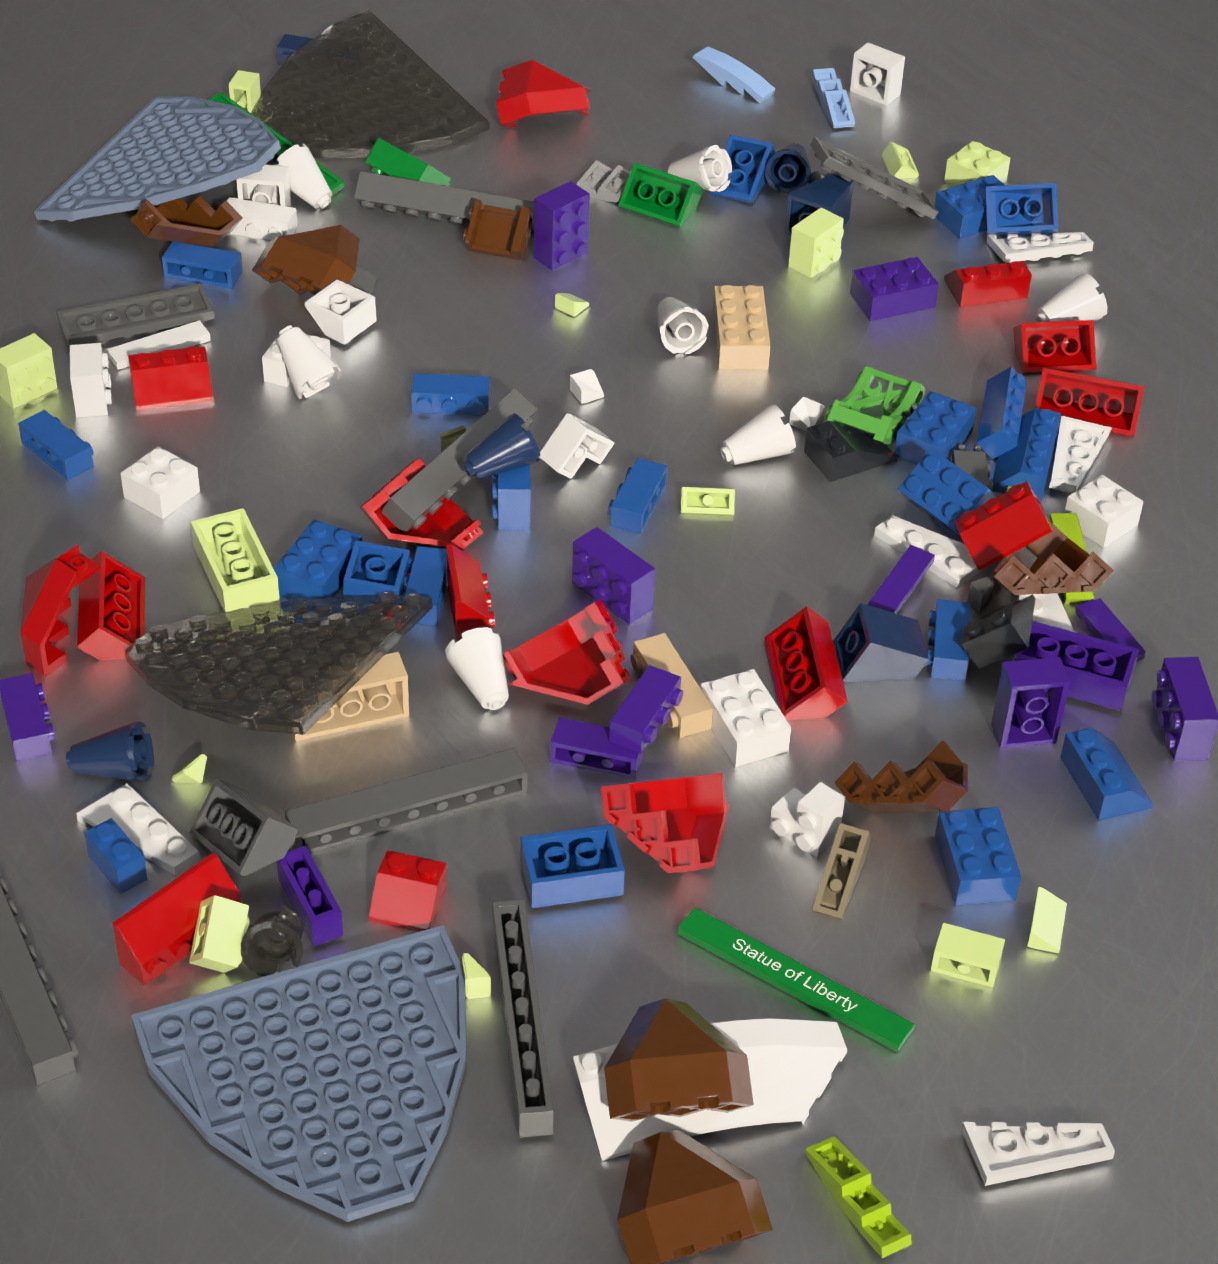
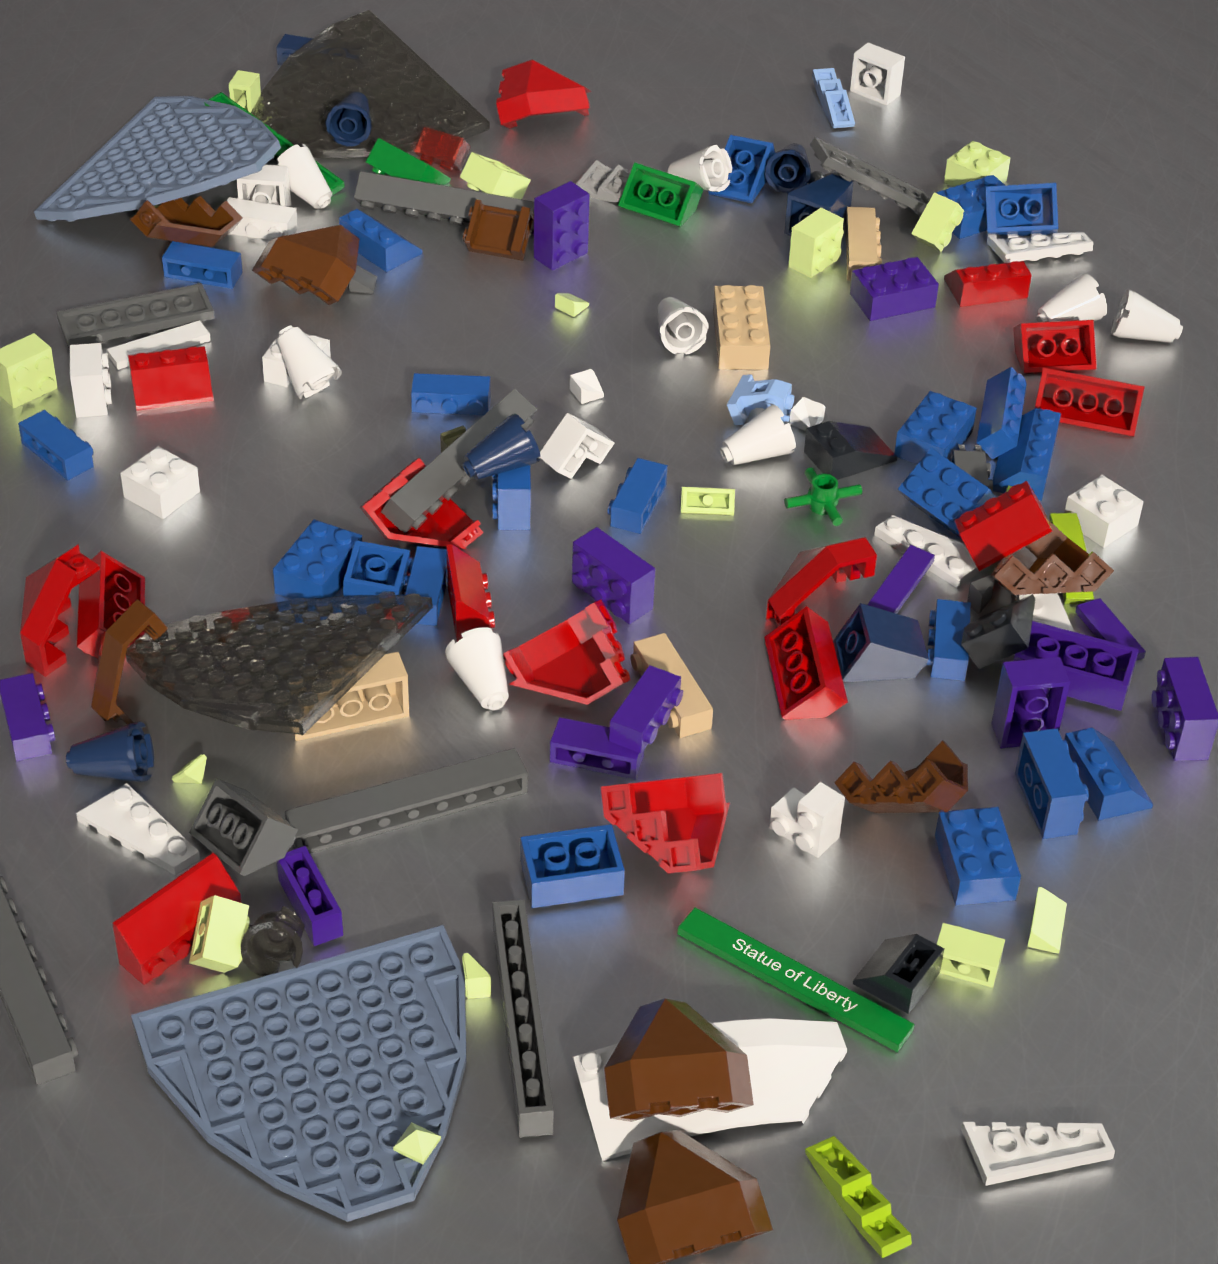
(113, 654): none -> reddish brown panel
(116, 855): blue brick -> none
(235, 560): yellowish green brick -> none
(342, 311): white slope -> none
(350, 120): none -> dark blue cone
(379, 242): none -> blue slope
(408, 891): slope -> none
(417, 1143): none -> yellowish green slope
(442, 149): none -> clear red brick
(493, 177): none -> yellowish green brick
(731, 71): light blue slope -> none
(746, 718): white brick -> none
(759, 394): none -> light blue tile
(813, 568): none -> red panel
(823, 495): none -> green bar
(842, 871): dark tan slope -> none
(862, 239): none -> tan brick
(862, 396): bright green fence -> none
(899, 161): yellowish green slope -> none
(901, 970): none -> black slope
(938, 222): none -> yellowish green brick
(1051, 783): none -> blue brick
(1075, 451): white wing -> none
(1144, 320): none -> white cone

